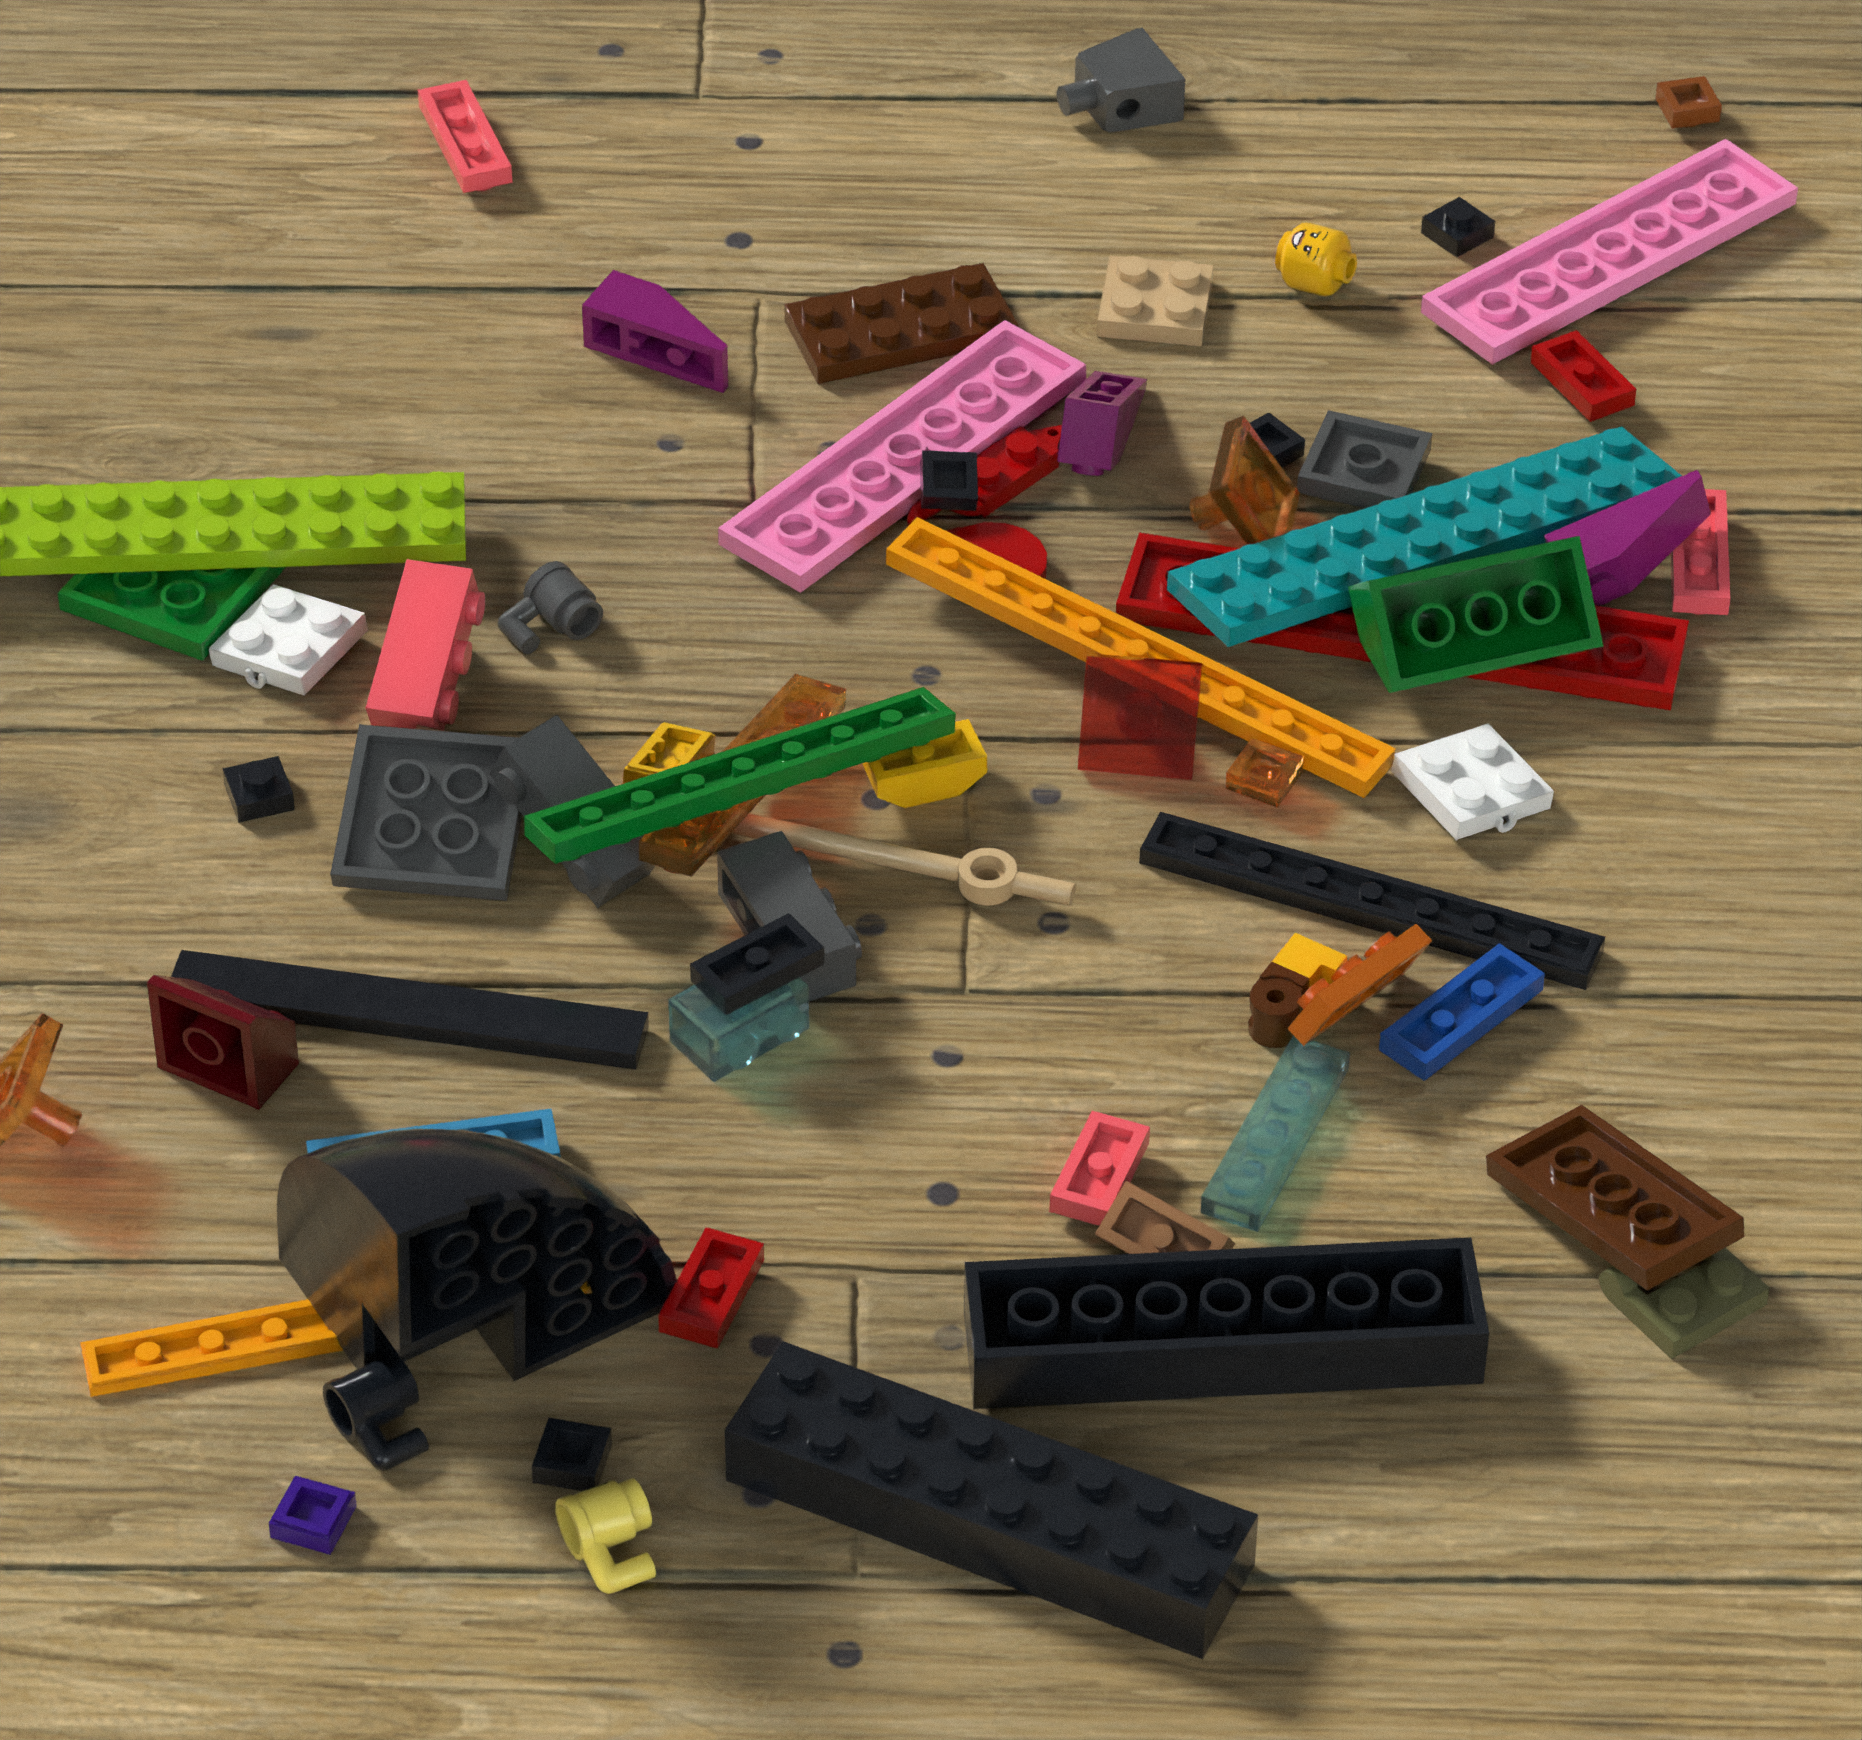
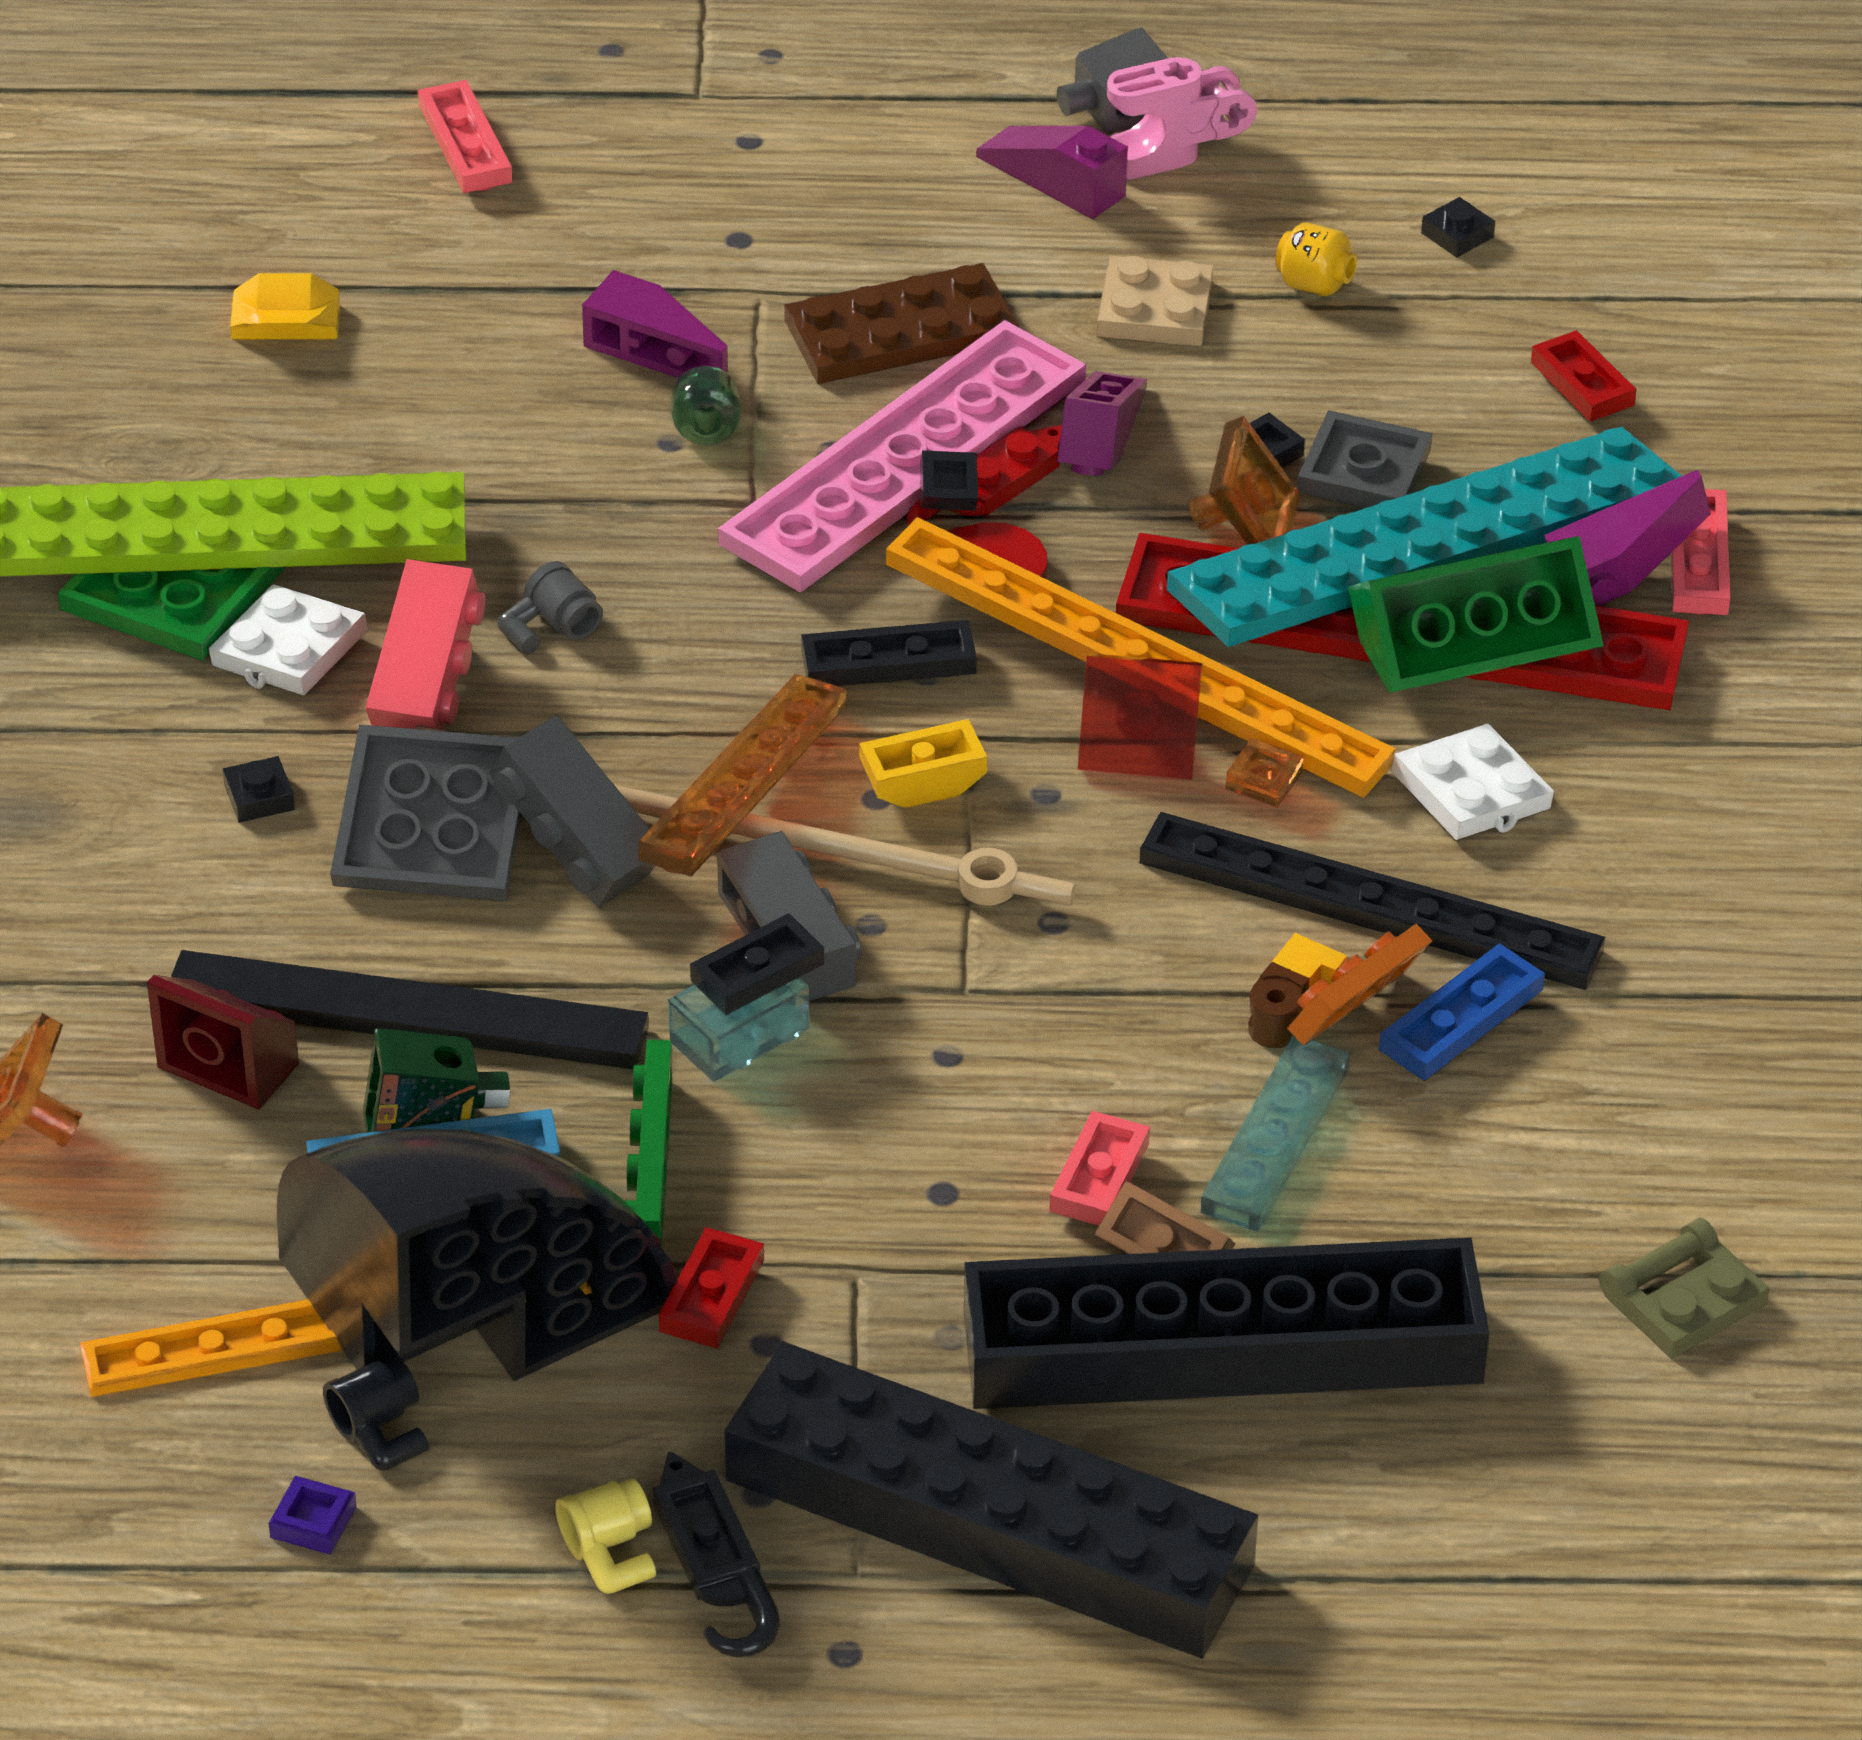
(285, 307): none -> yellow slope
(426, 1081): none -> dark green torso
(571, 1455): black plate -> none
(651, 1132): none -> green plate
(669, 748): yellow plate -> none
(705, 405): none -> clear green head
(715, 1552): none -> black plate
(738, 775): green plate -> none
(890, 653): none -> black plate
(1063, 162): none -> magenta slope
(1179, 109): none -> bright pink piece
(1608, 251): bright pink plate -> none
(1615, 1197): reddish brown plate -> none
(1688, 102): dark orange plate -> none

